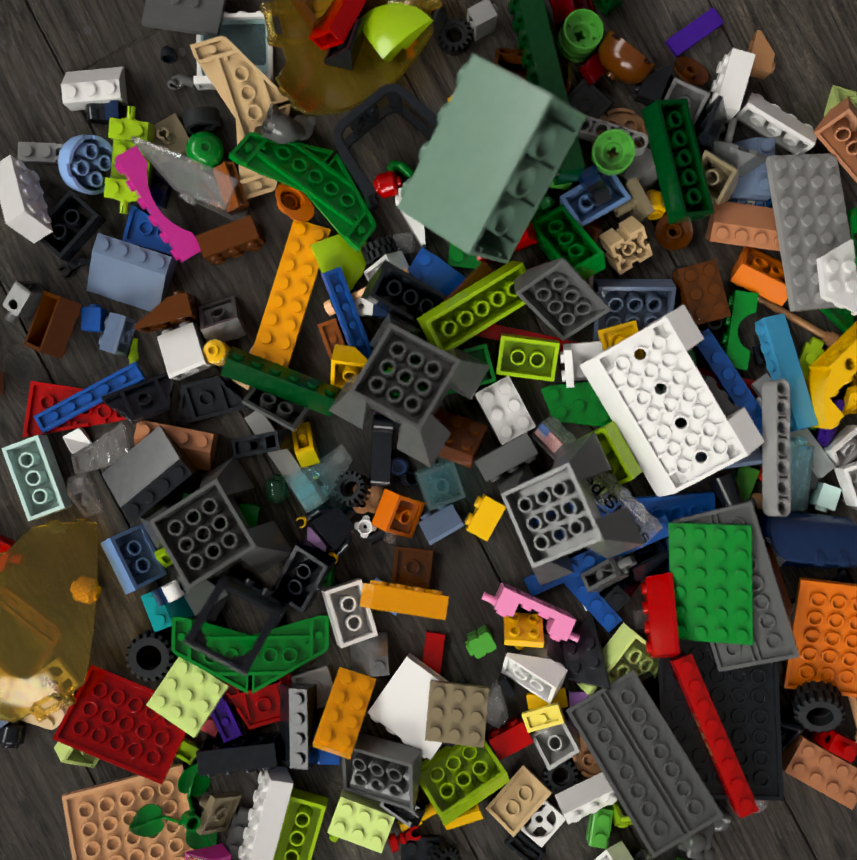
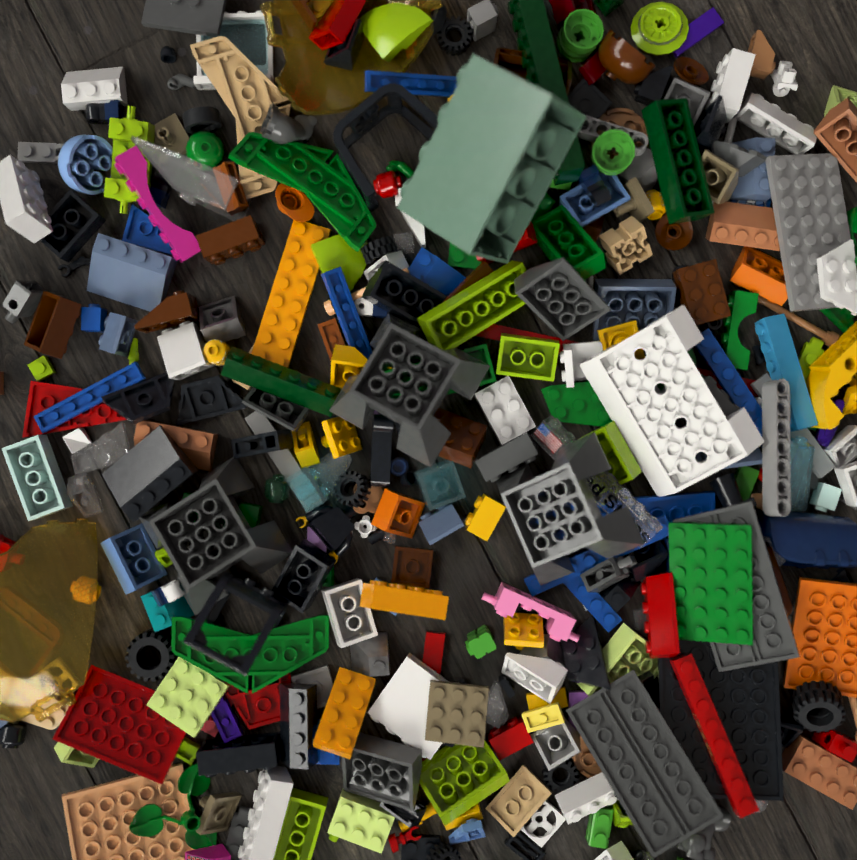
(41, 368): none -> lime plate
(340, 437): none -> yellow plate
(415, 83): none -> blue plate
(466, 832): none -> medium blue wing
(663, 39): none -> lime piece
(784, 79): none -> white hips

